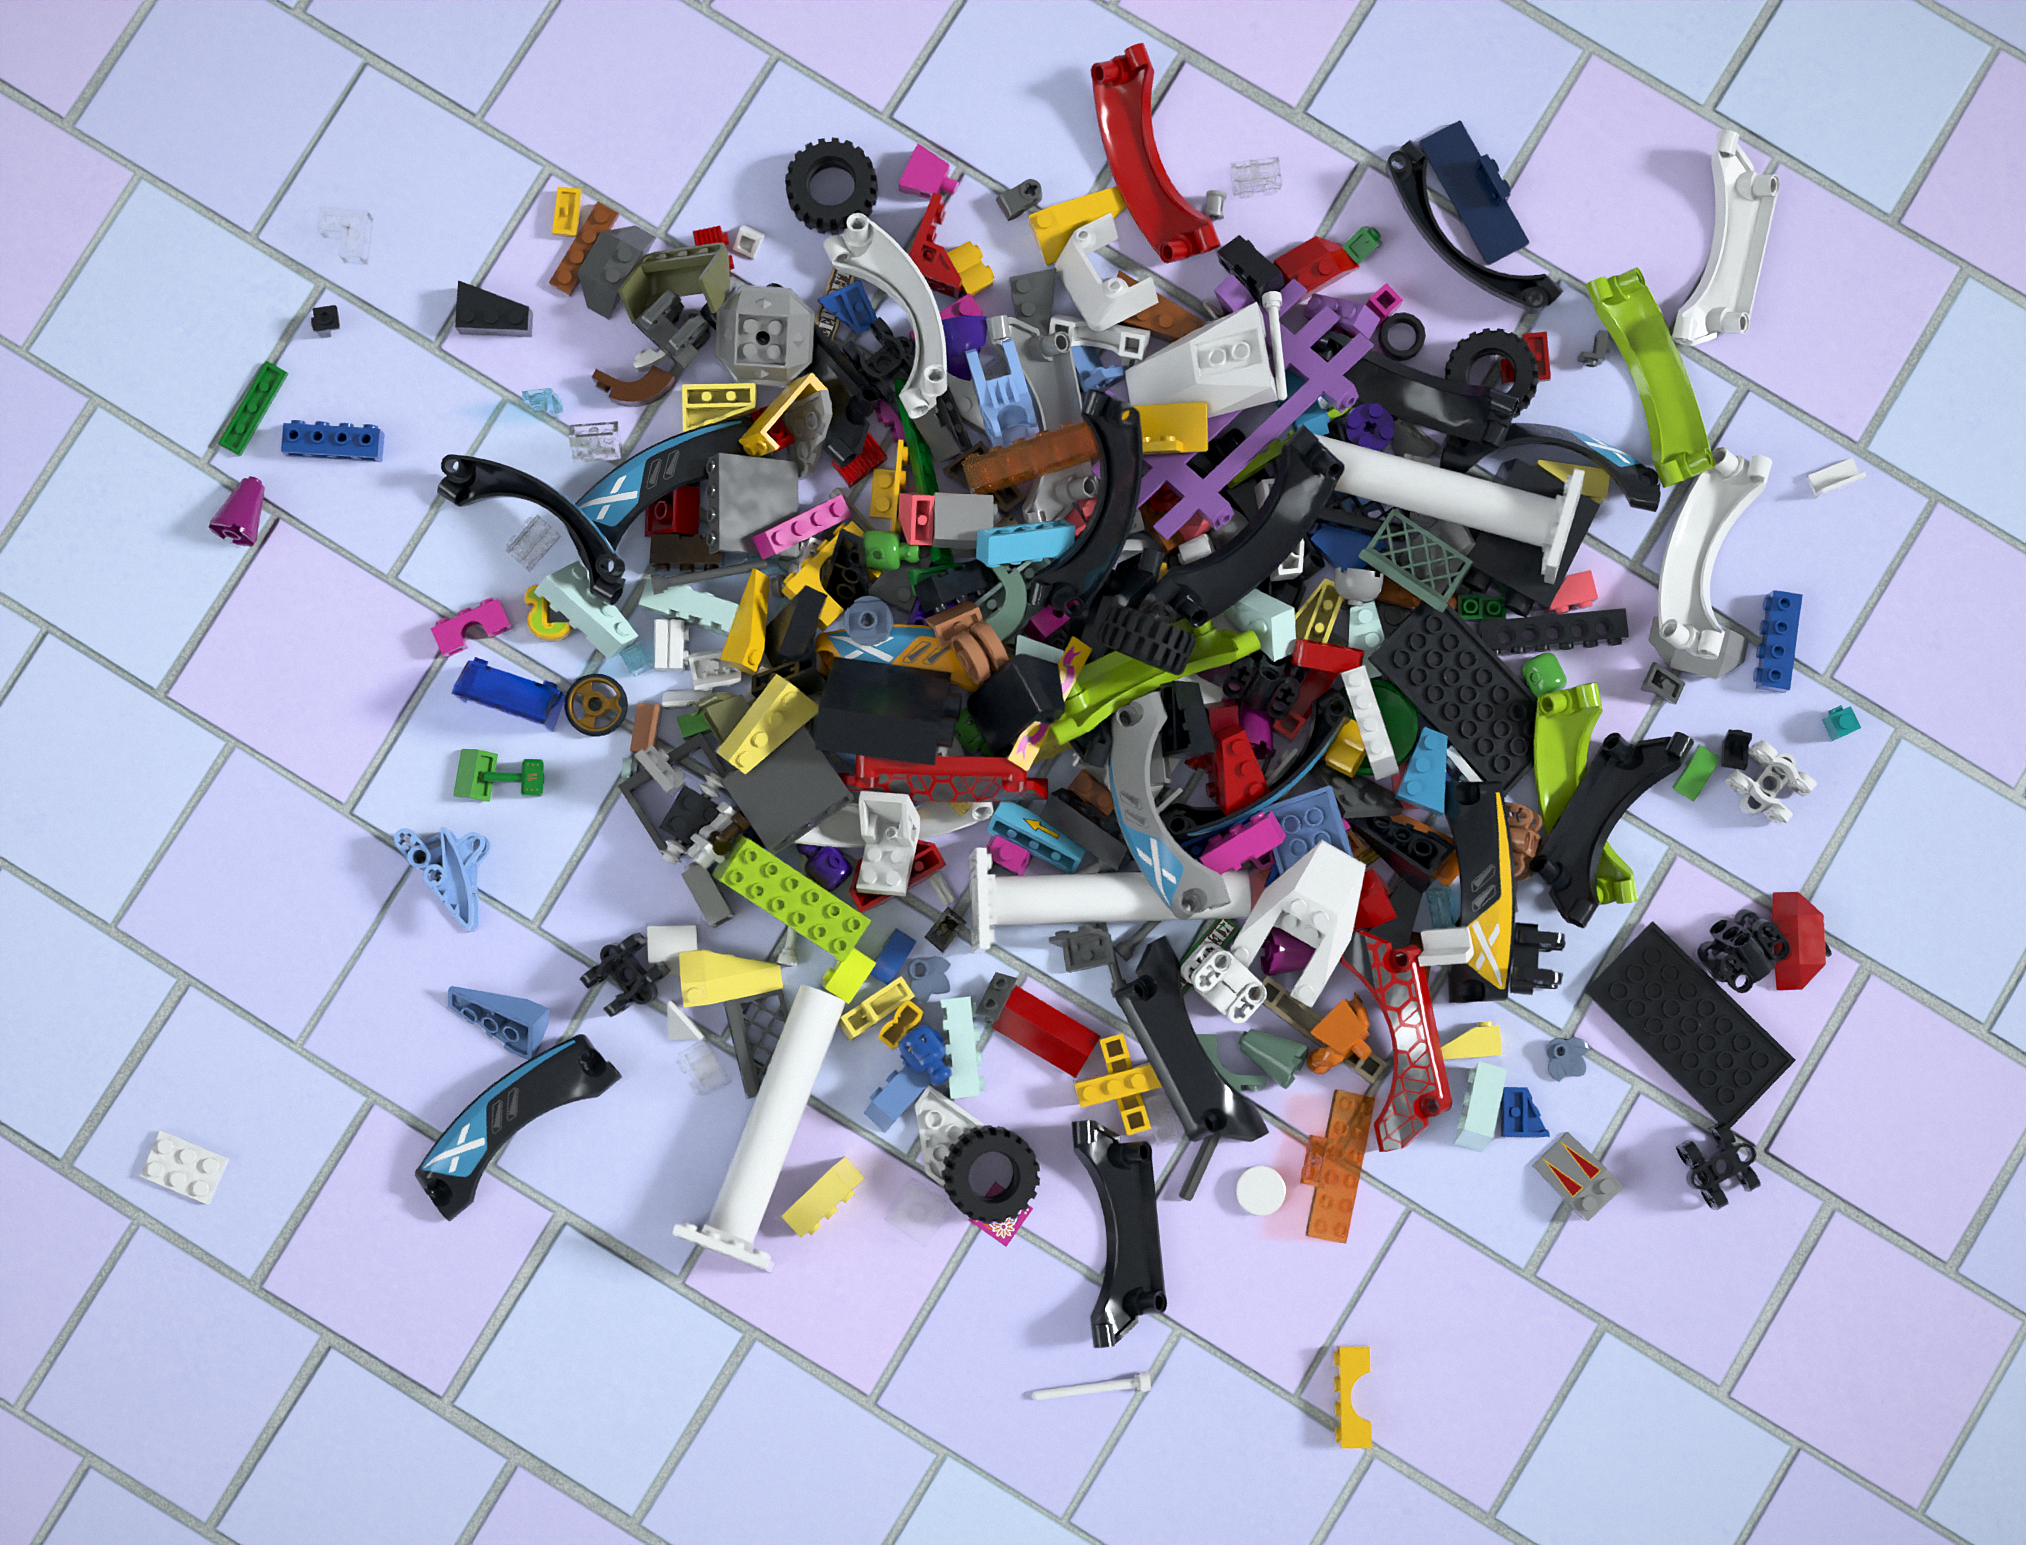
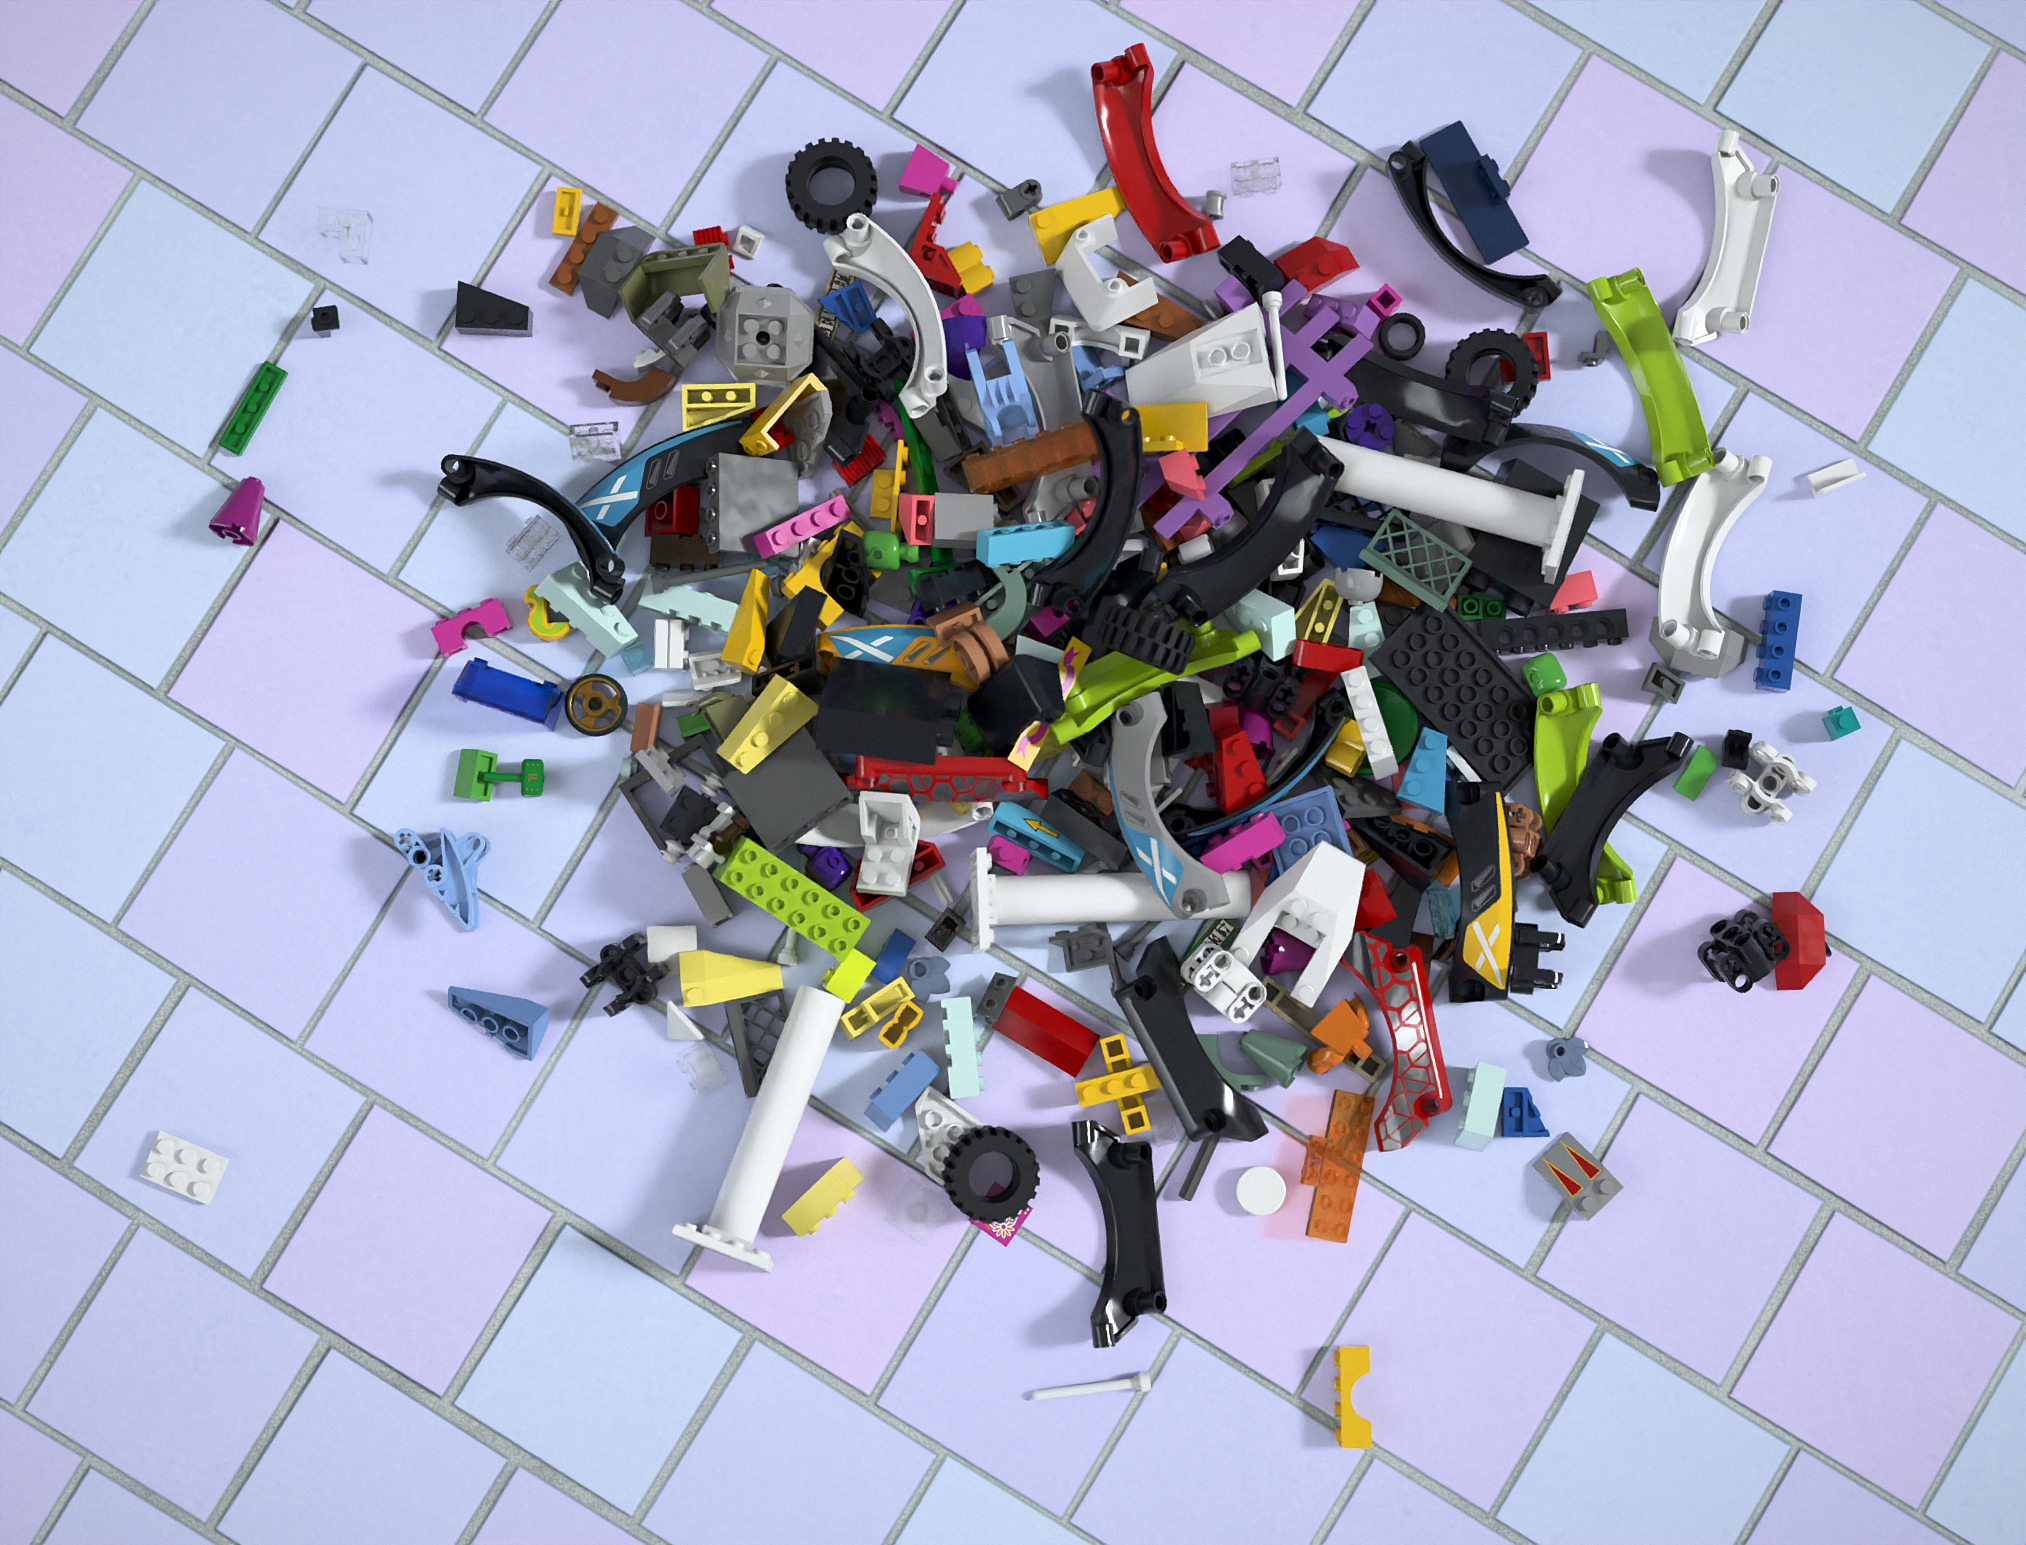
(332, 442): blue brick -> none
(542, 399): clear light blue bracket -> none
(546, 1081): black panel -> none
(878, 631): sand blue plate -> none
(923, 1051): blue piece -> none
(1181, 474): none -> coral slope
(1363, 243): green bracket -> none
(1446, 946): white panel -> none
(1475, 1042): light yellow slope -> none
(1594, 483): light yellow slope -> none
(1689, 1025): black plate -> none
(1710, 1185): black piece -> none

